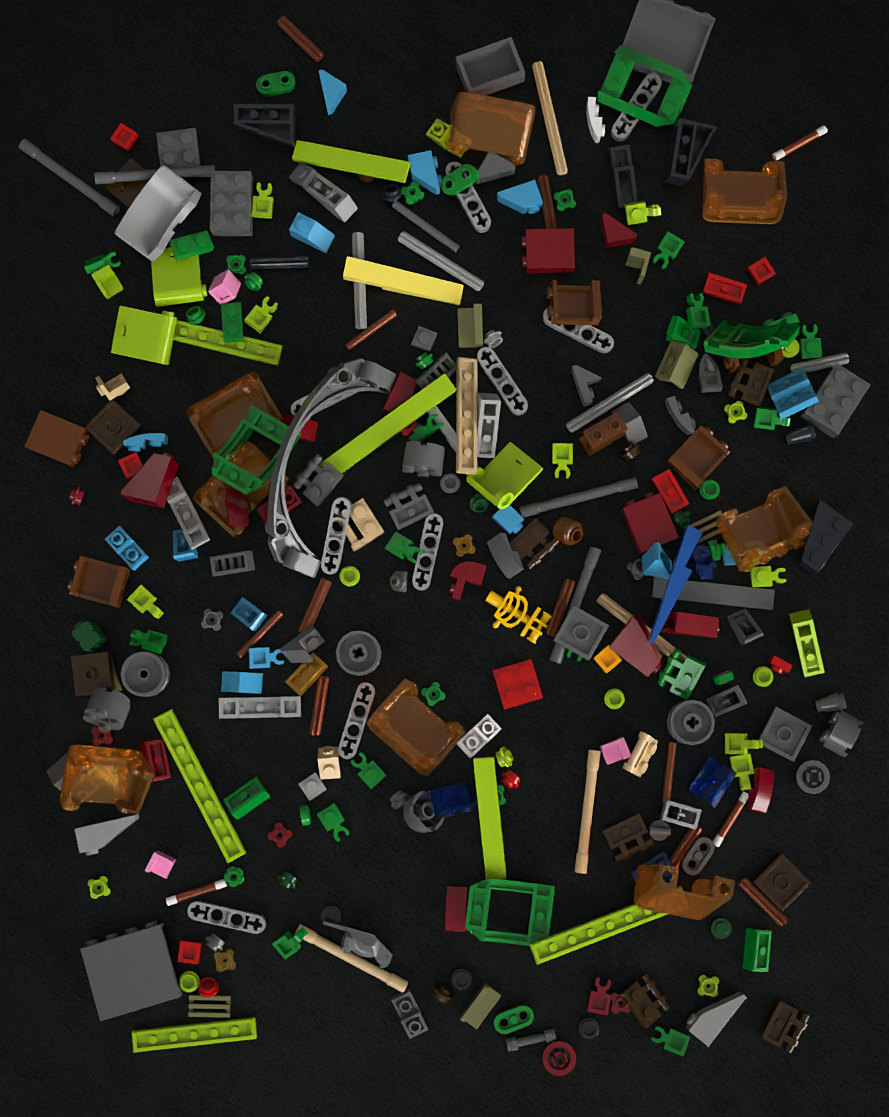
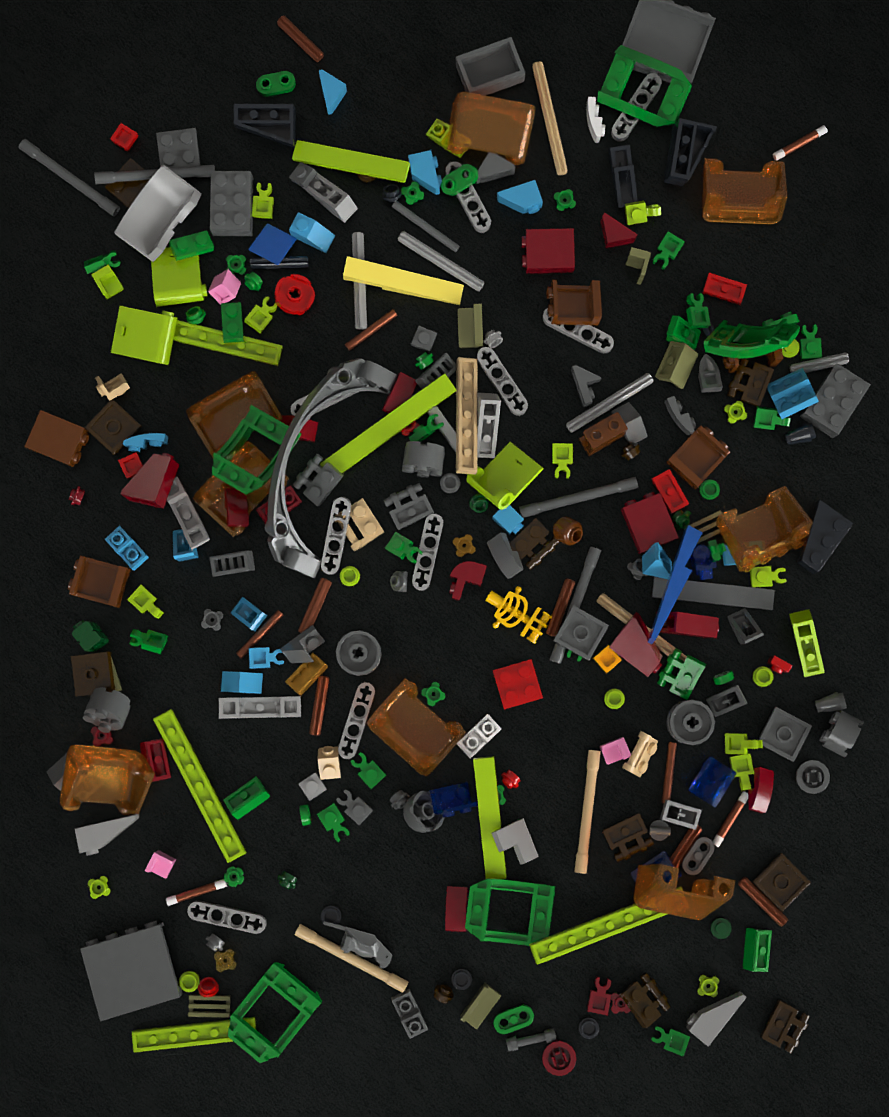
(133, 677): dark grey wheel -> none
(189, 952): red plate -> none
(272, 244): none -> blue sticker
(280, 840): dark red plate -> none
(289, 944): green plate -> none
(293, 991): none -> green wedge
(294, 305): none -> red plate
(357, 808): none -> dark grey plate
(504, 757): lime plate -> none
(516, 836): none -> light grey tile
(547, 205): copper axle -> none
(761, 271): red plate -> none

